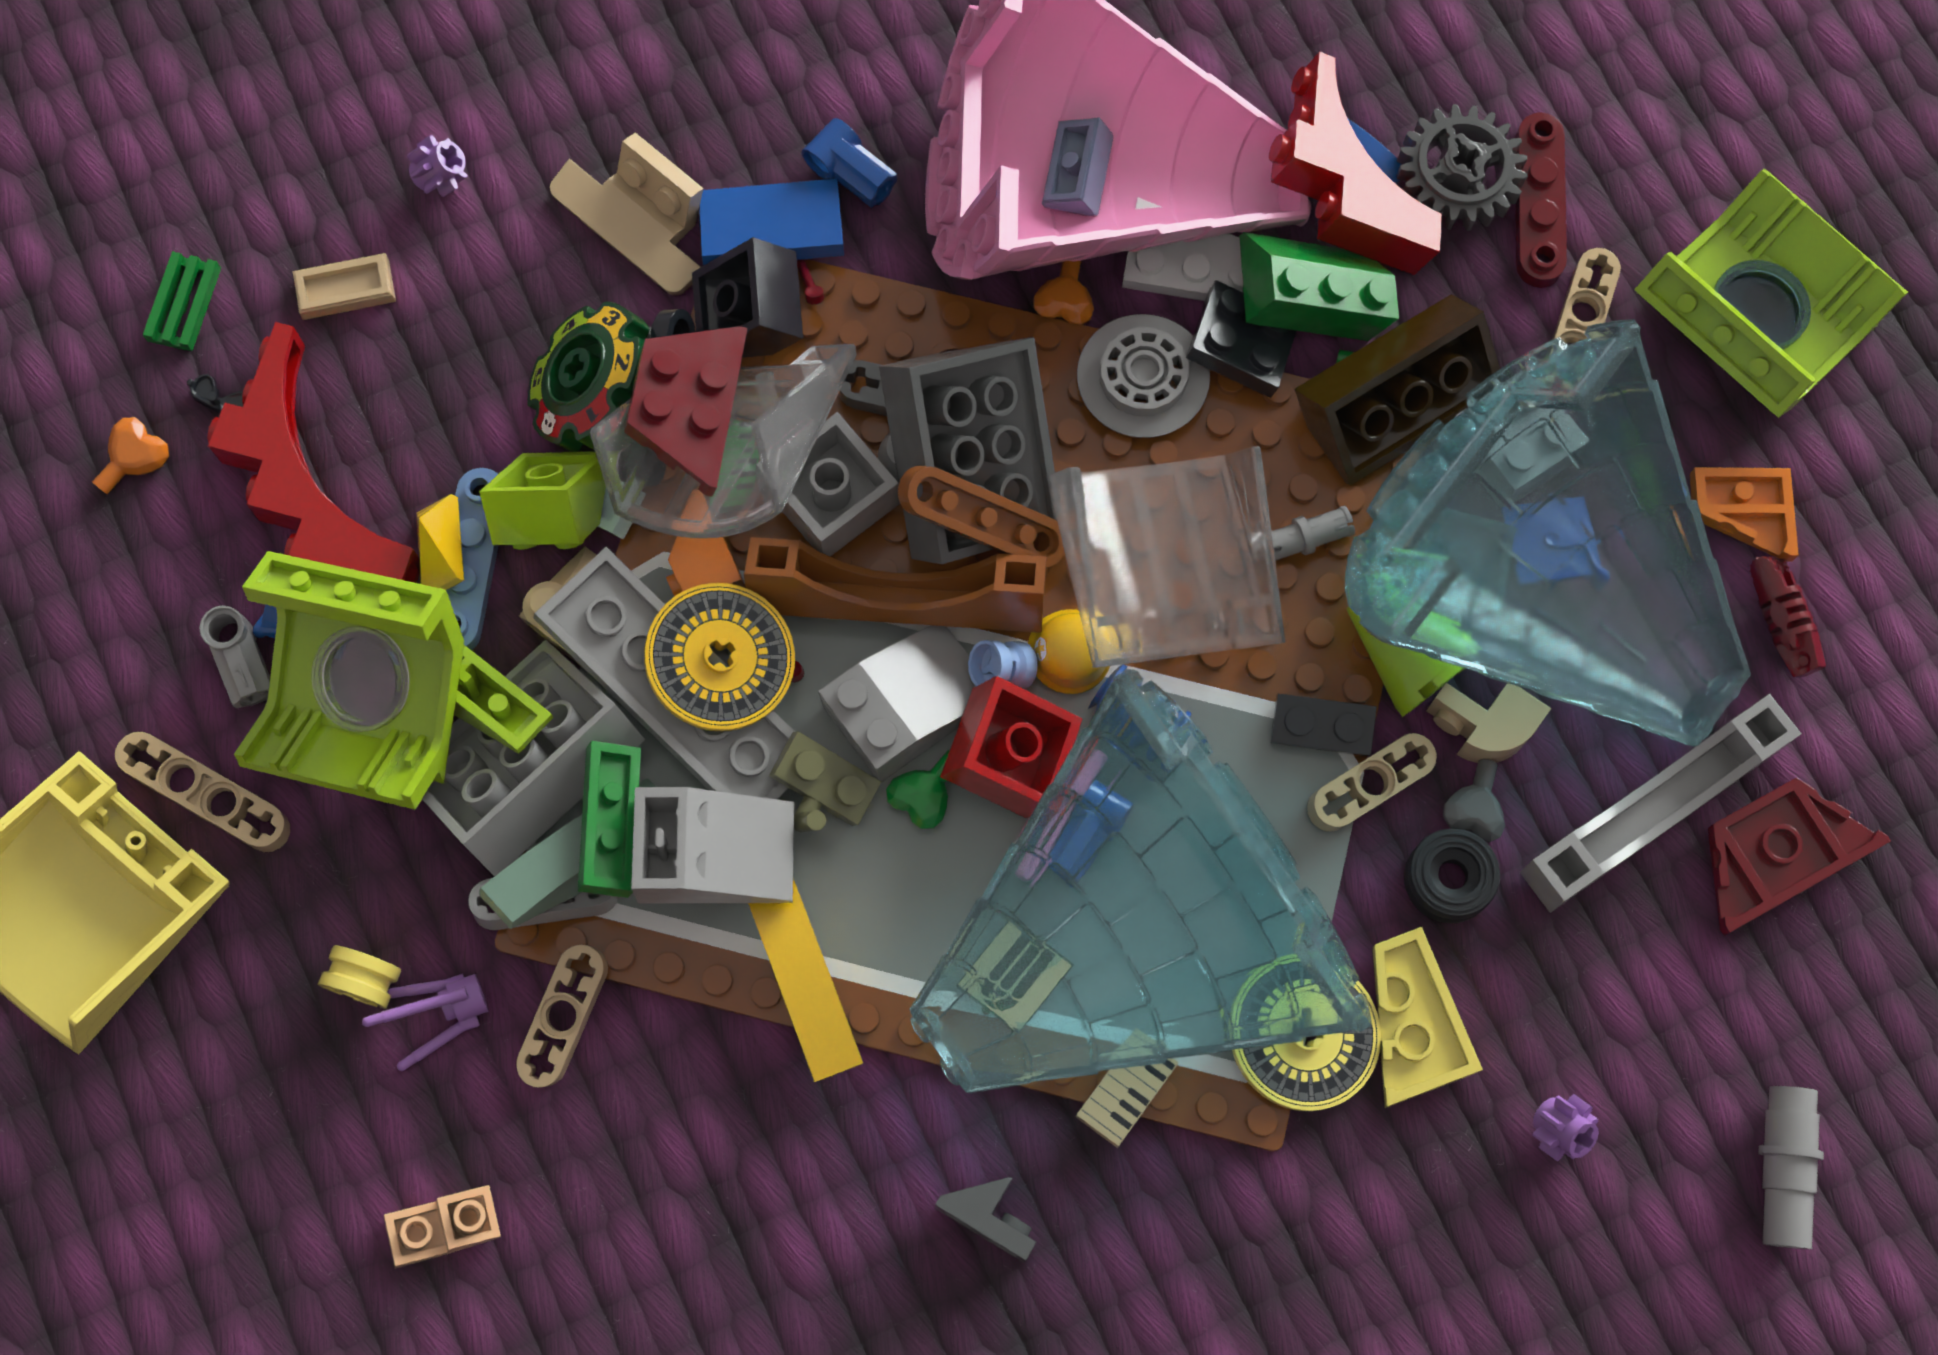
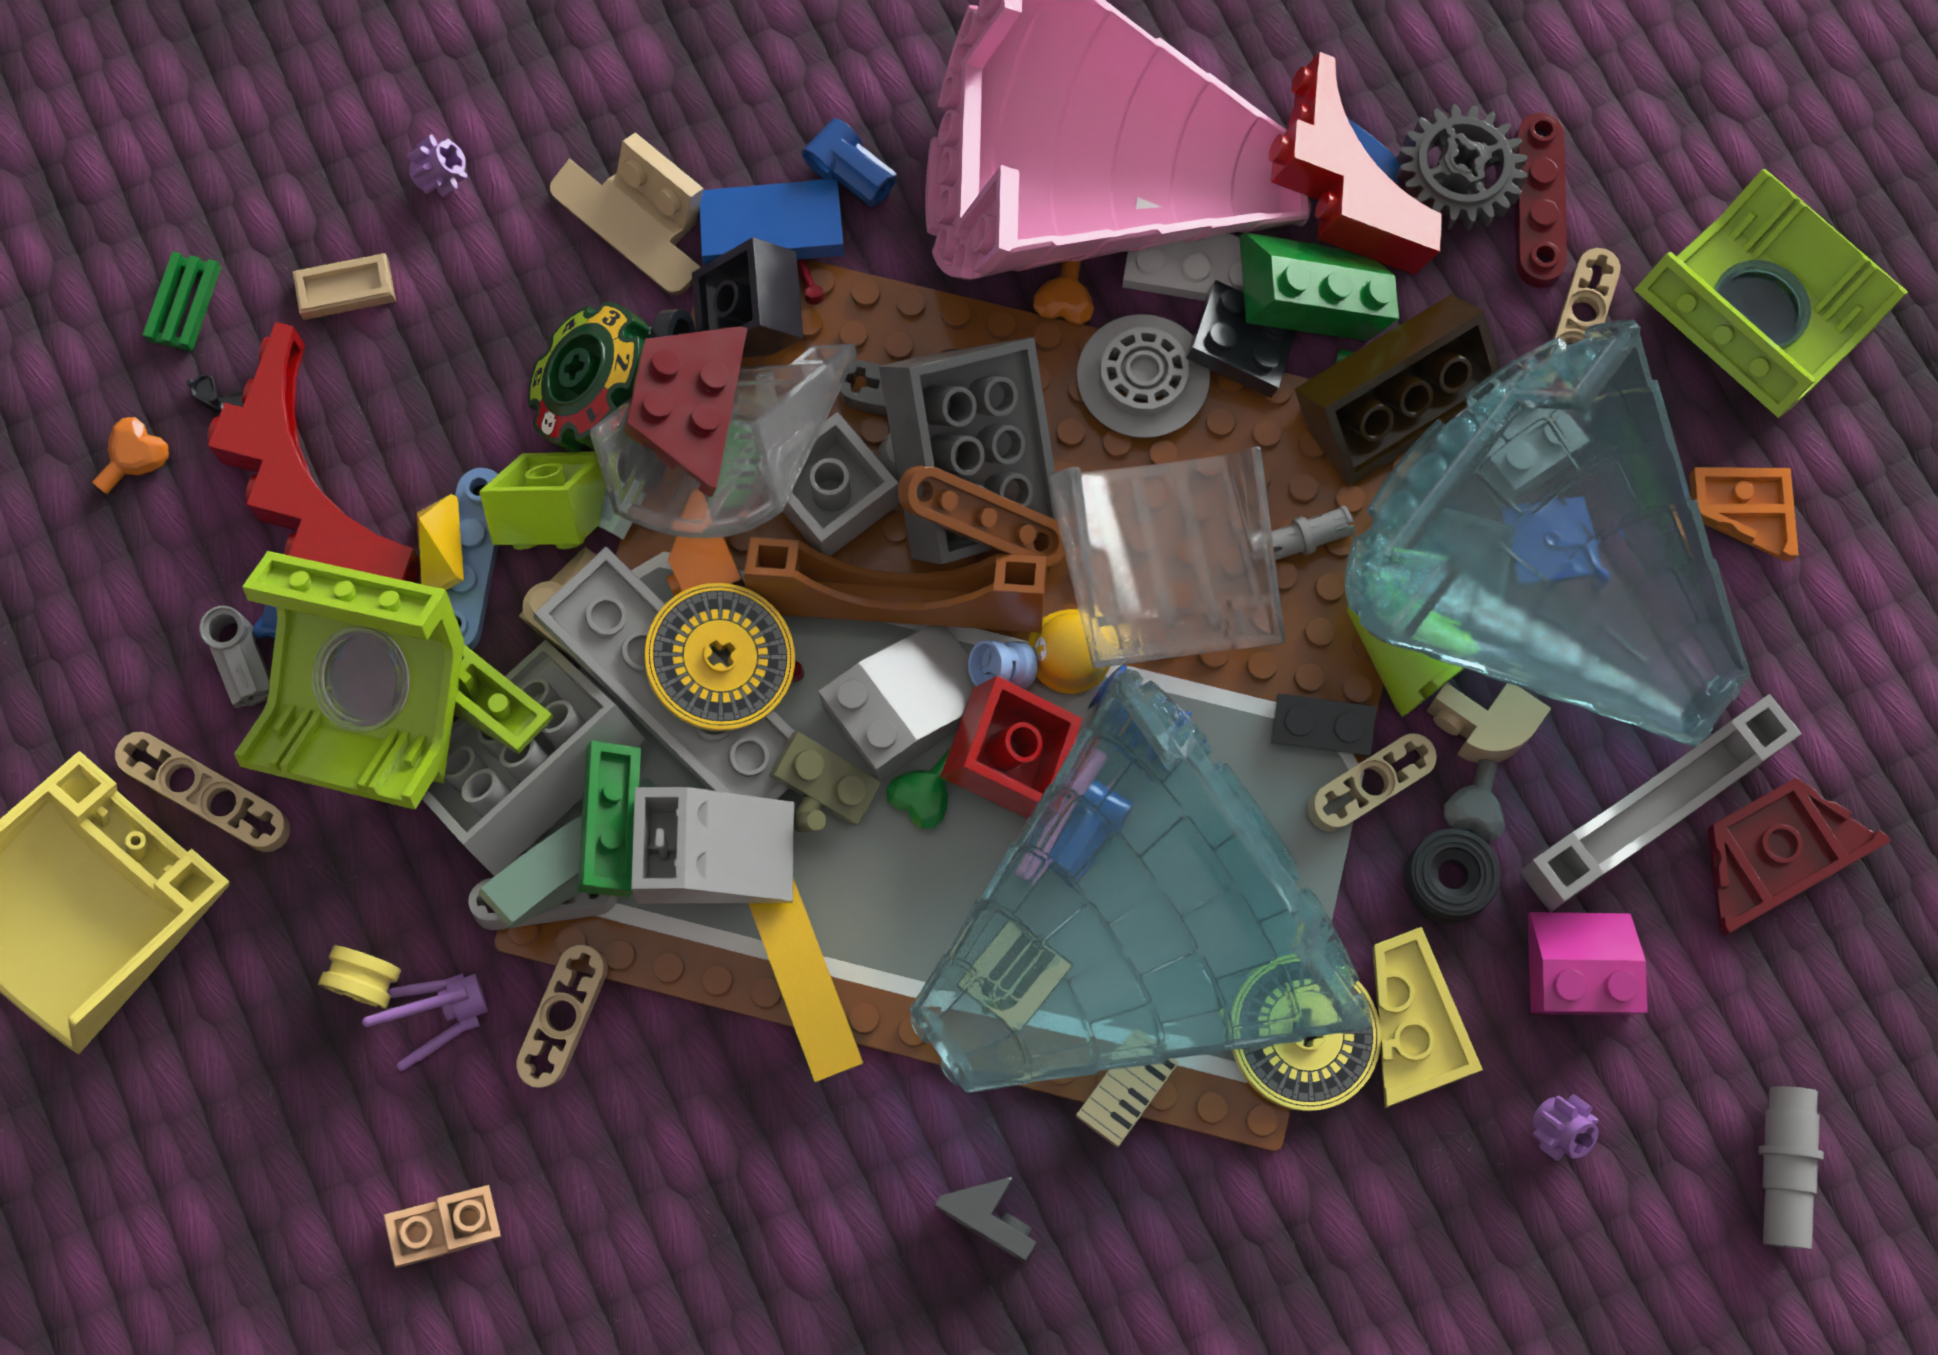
(1078, 166): sand blue slope -> none
(1585, 964): none -> dark pink slope
(1787, 616): dark red hinge -> none

